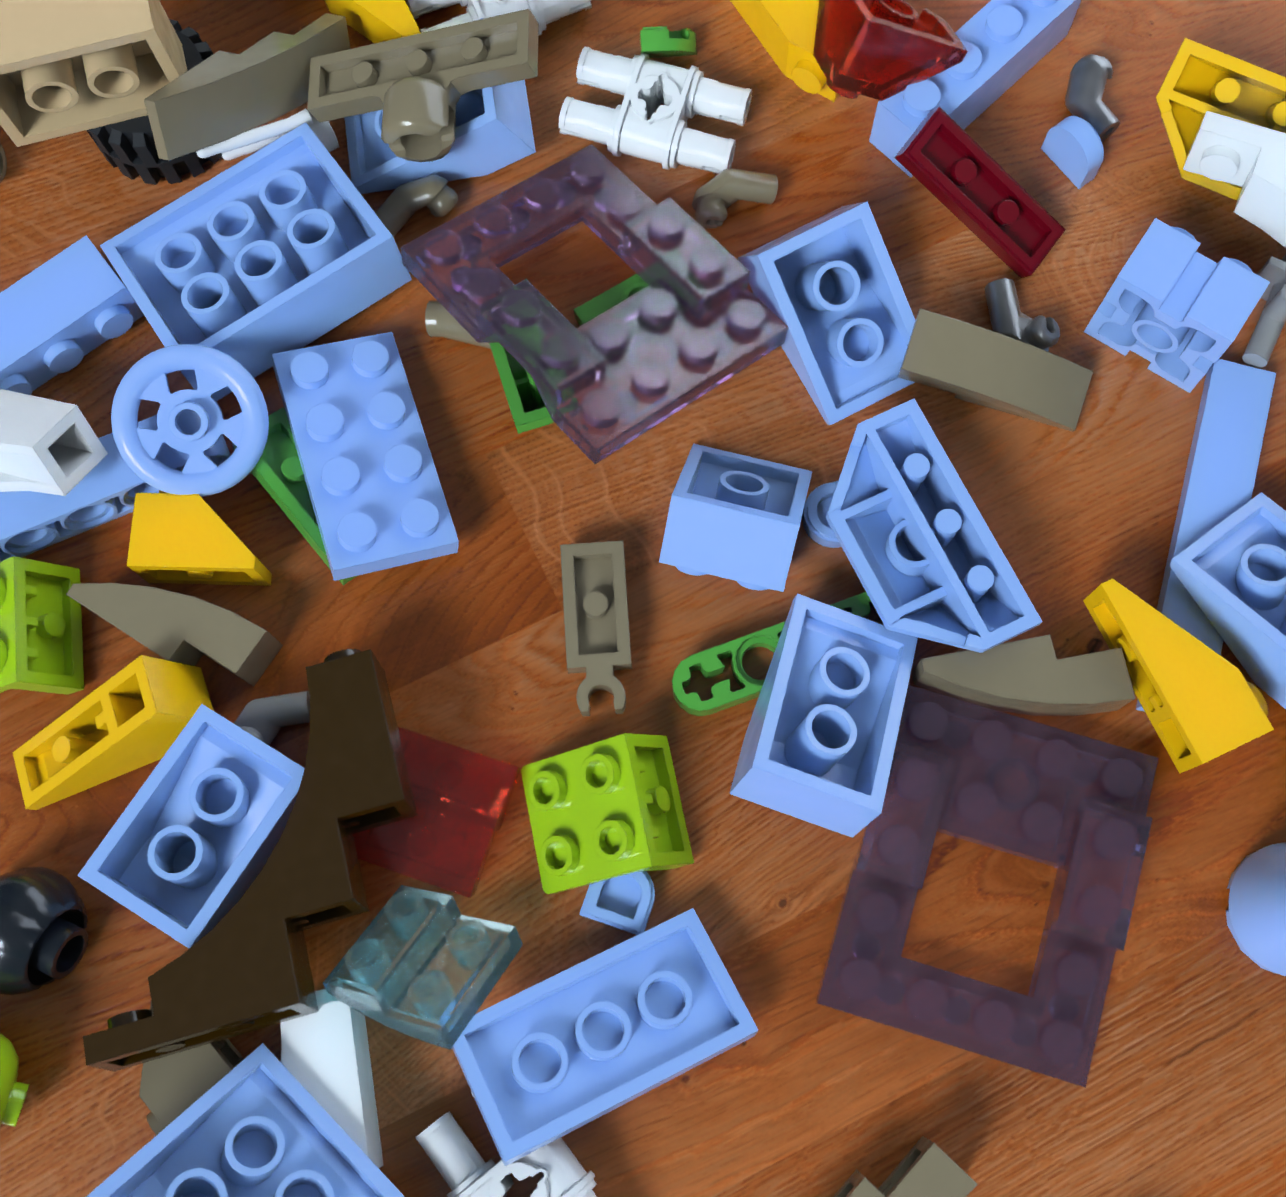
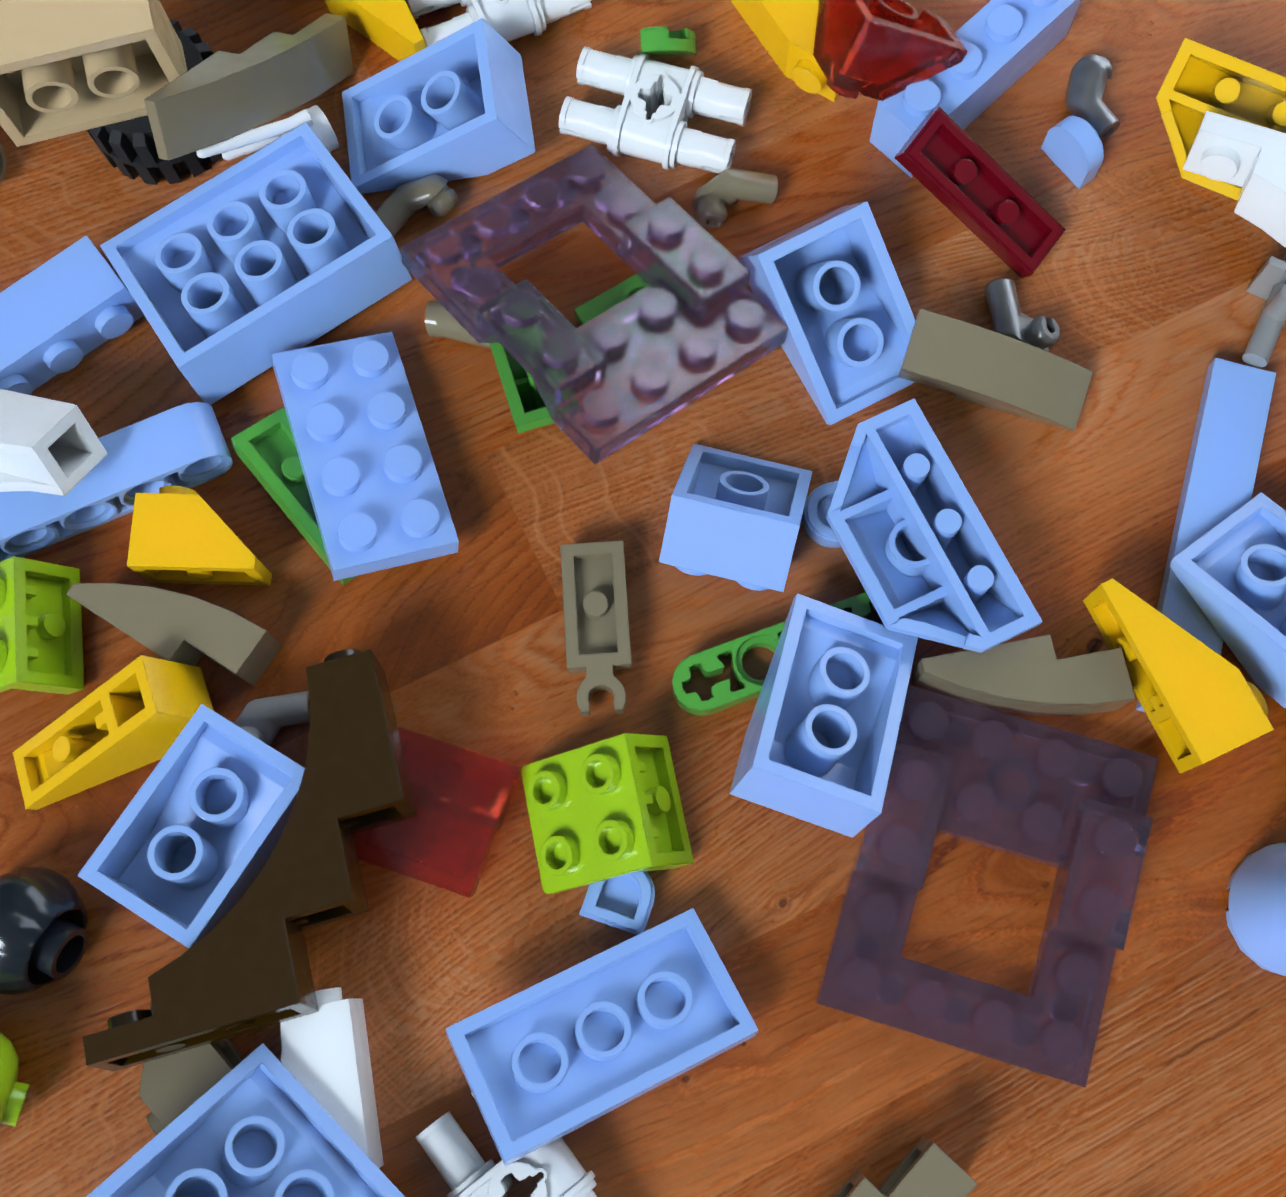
(213, 372): light blue plate -> none
(423, 78): dark tan plate -> none
(424, 966): clear light blue slope -> none
(1176, 305): light blue brick -> none

